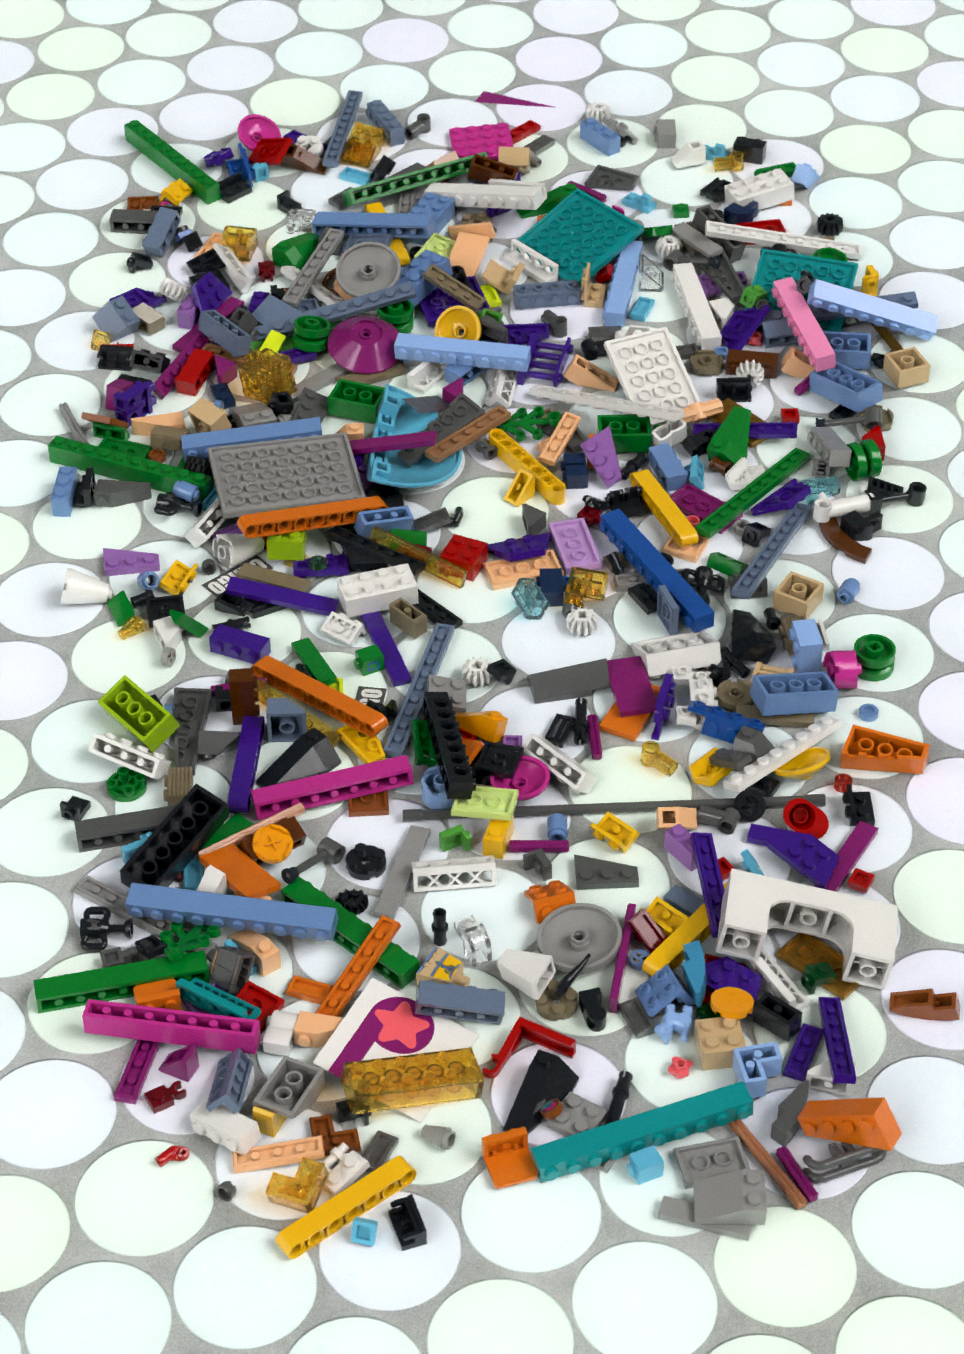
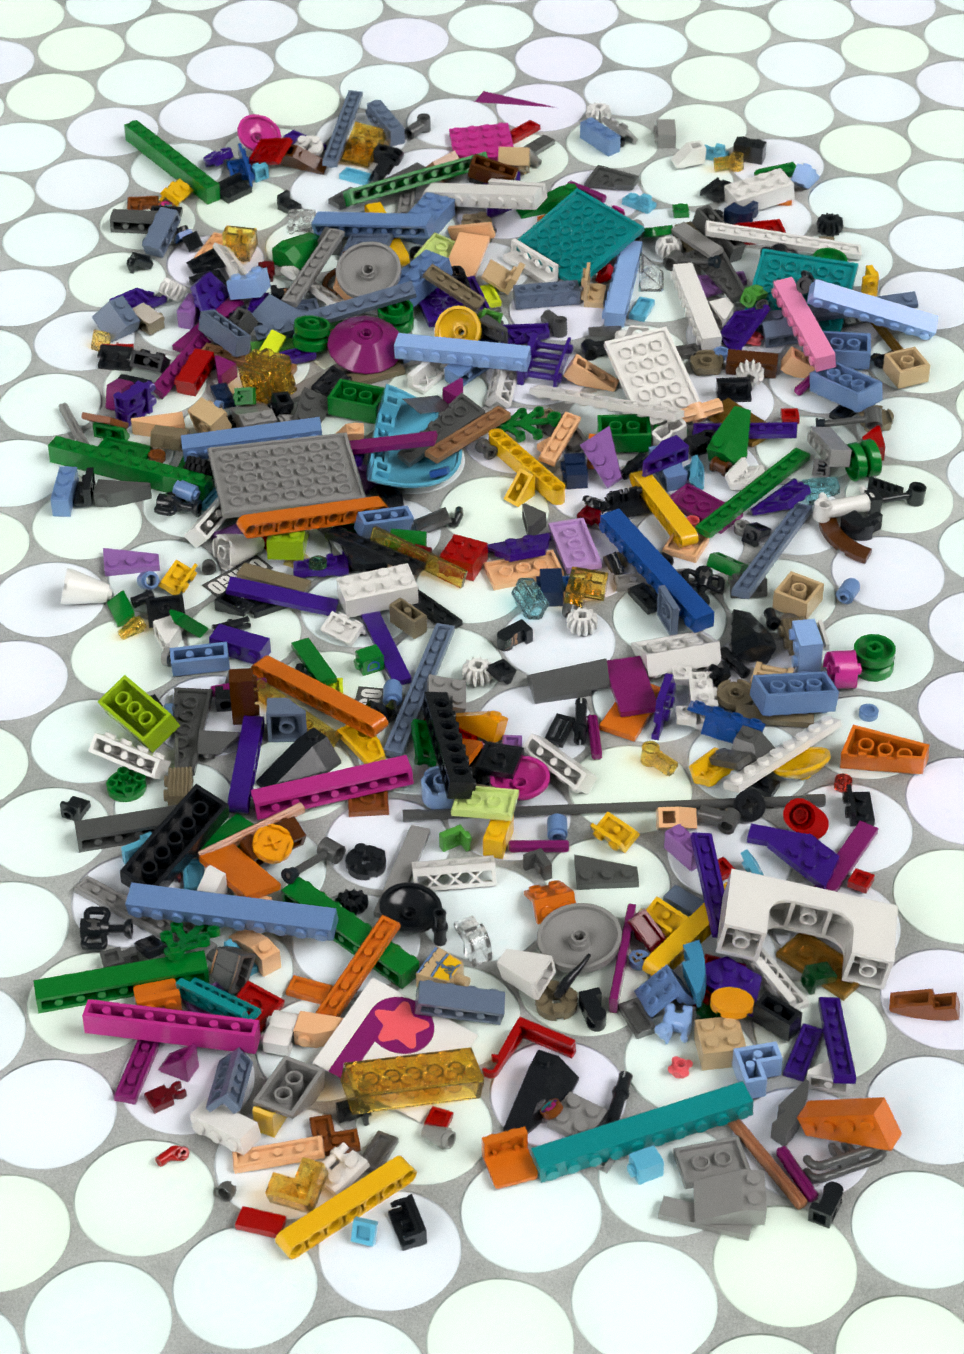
(199, 659): none -> medium blue brick
(244, 396): none -> green bracket
(250, 285): none -> light blue brick
(260, 1222): none -> red tile
(328, 380): none -> black plate
(391, 152): none -> black leg
(392, 690): none -> medium blue brick
(410, 905): none -> black dish
(439, 472): none -> blue tile
(439, 1117): none -> red tile
(514, 635): none -> black leg
(666, 454): none -> dark purple slope
(828, 1207): none -> black leg

